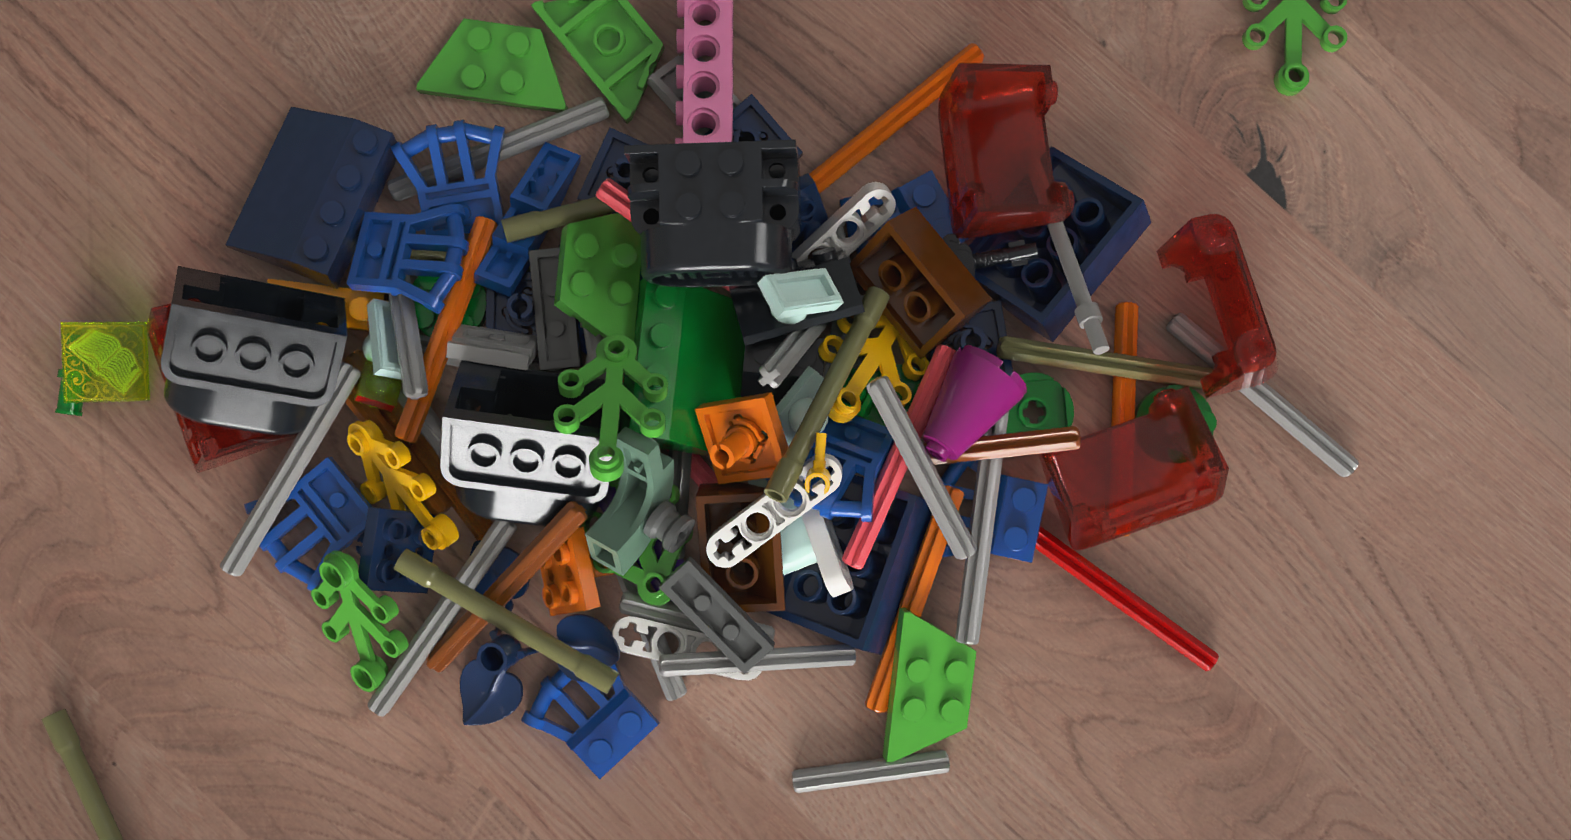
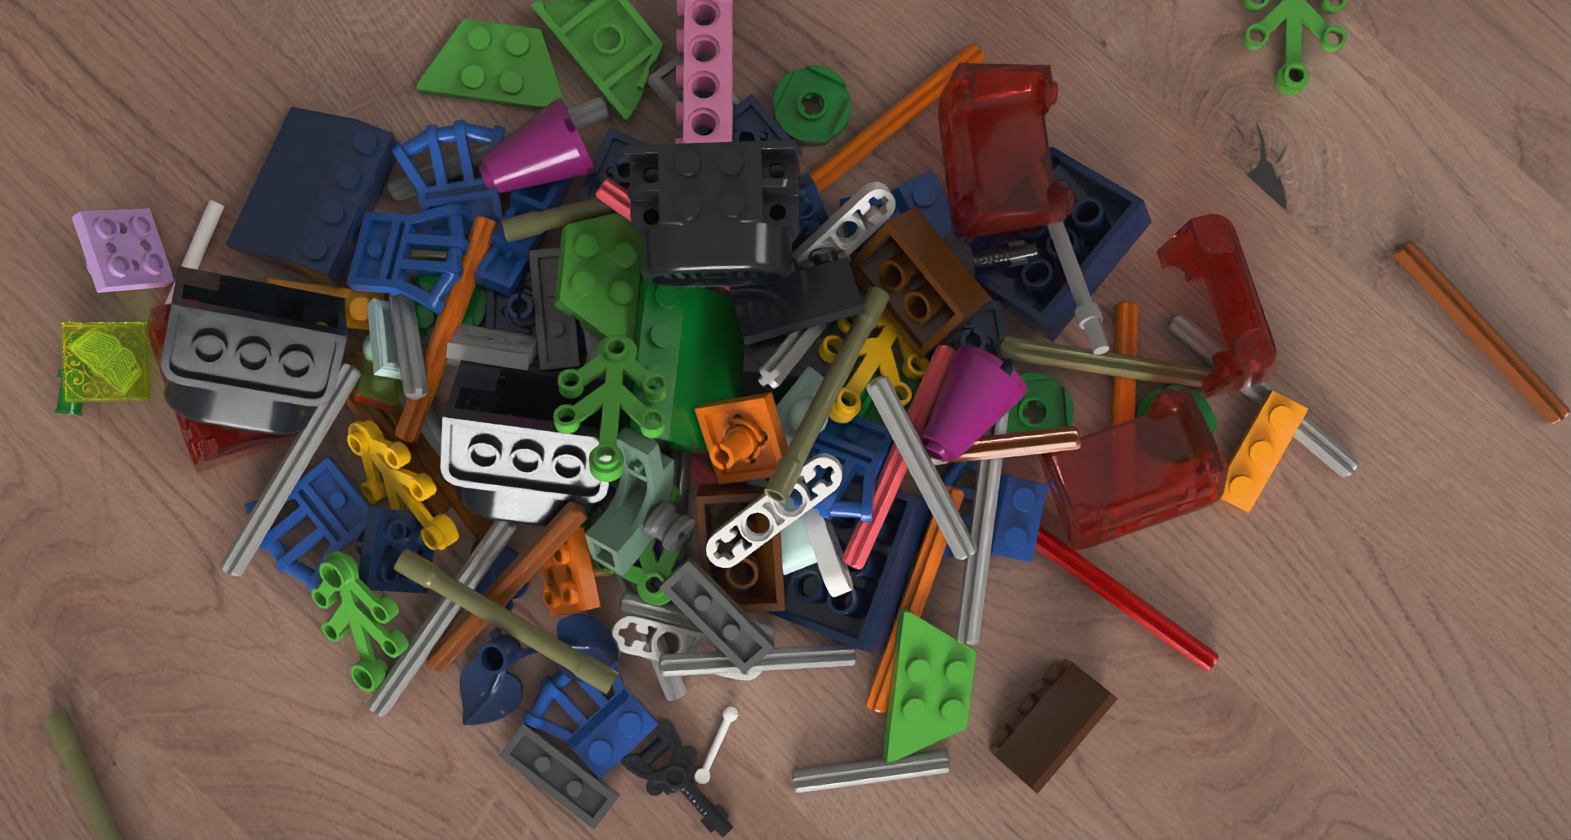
(115, 255): none -> lavender plate
(201, 239): none -> white bar
(537, 152): none -> magenta cone
(559, 775): none -> dark grey plate
(676, 776): none -> black piece
(702, 774): none -> white hinge
(799, 293): light aqua tile -> none
(803, 85): none -> green plate
(819, 463): yellow hand -> none
(1051, 723): none -> reddish brown slope
(1261, 449): none -> light orange plate
(1481, 332): none -> dark orange axle

